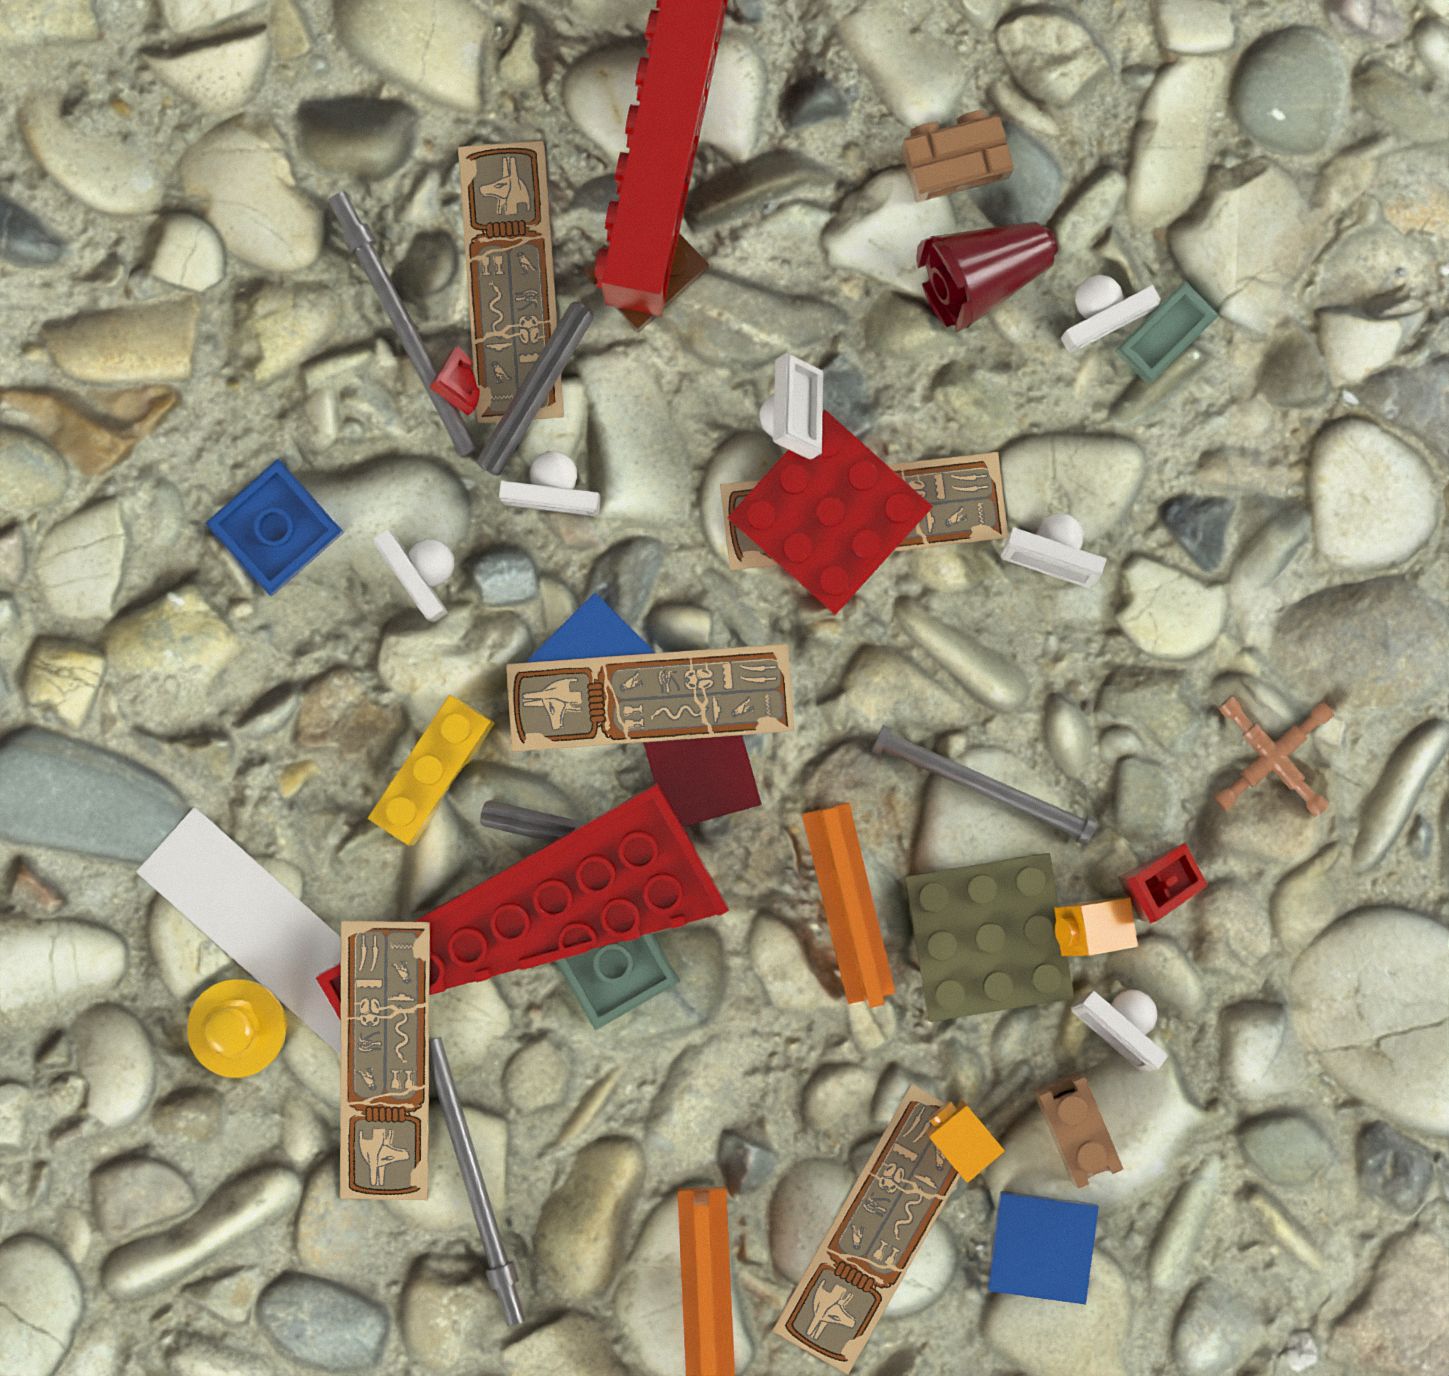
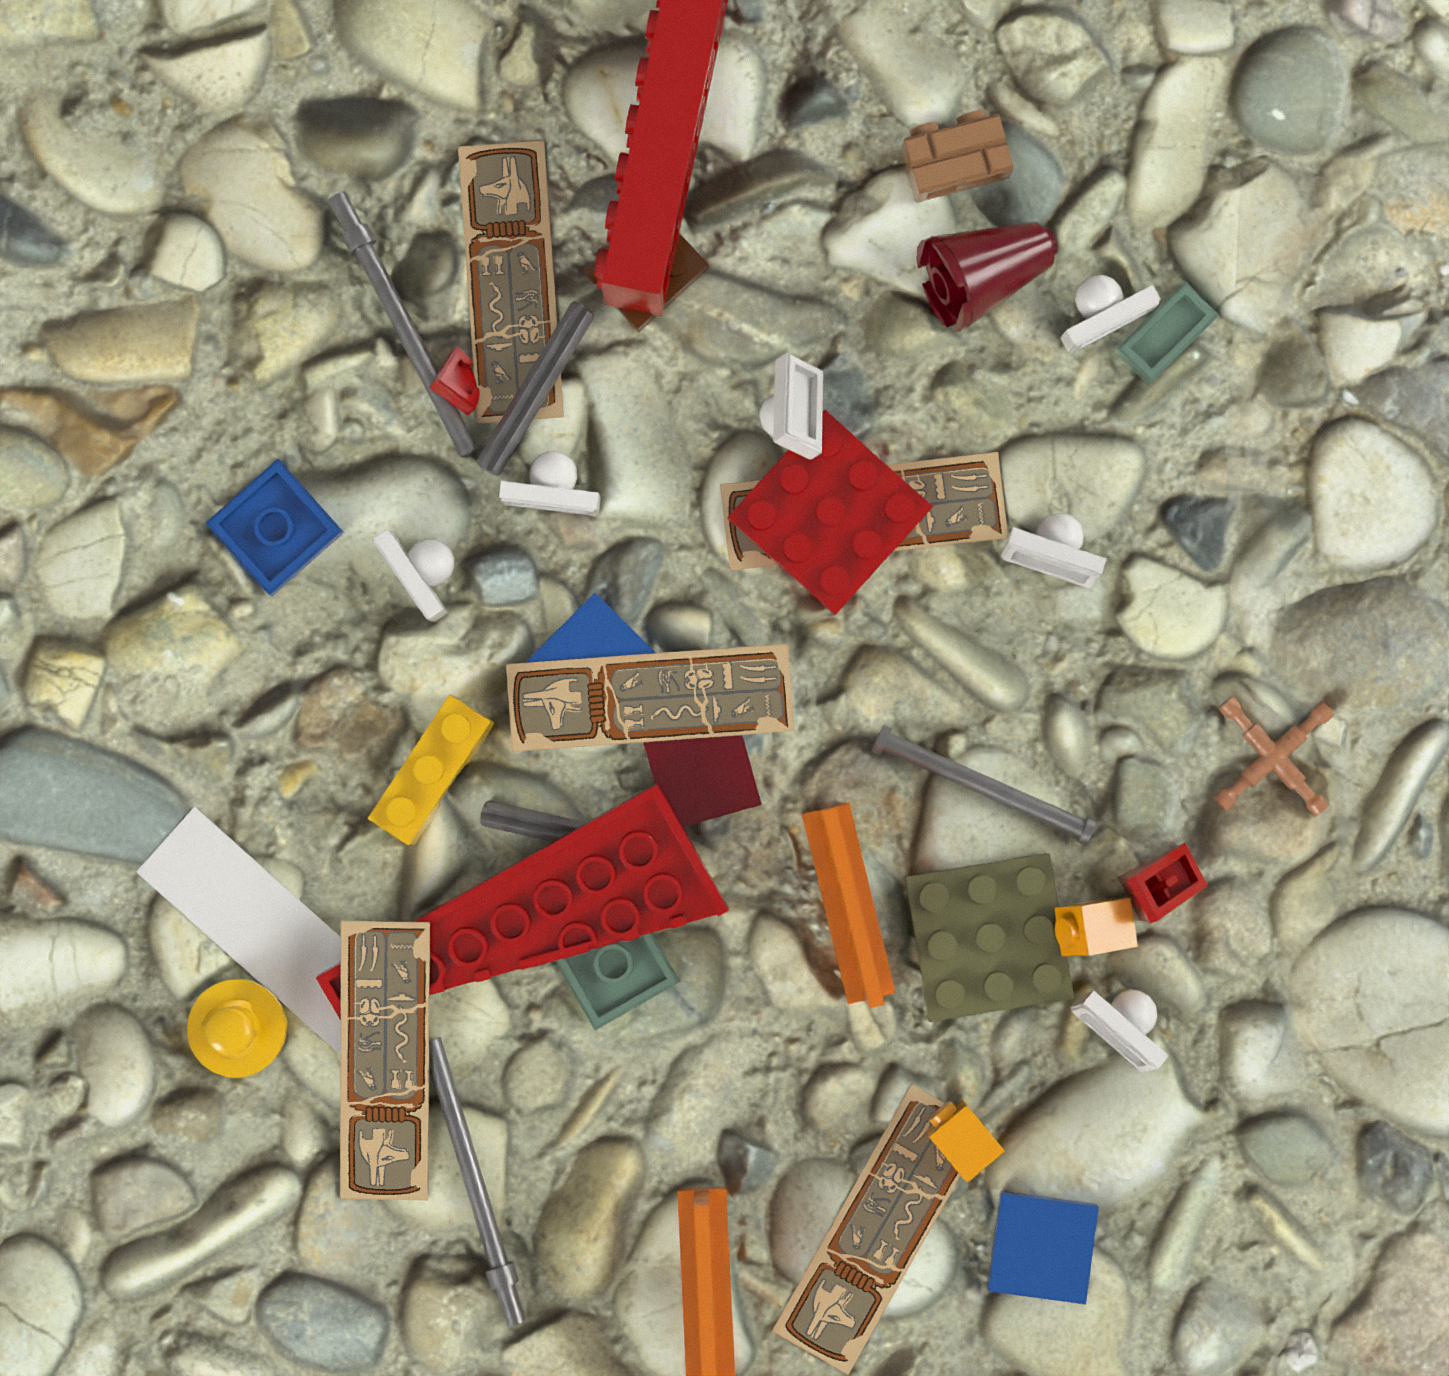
(1078, 1129): medium nougat brick -> none

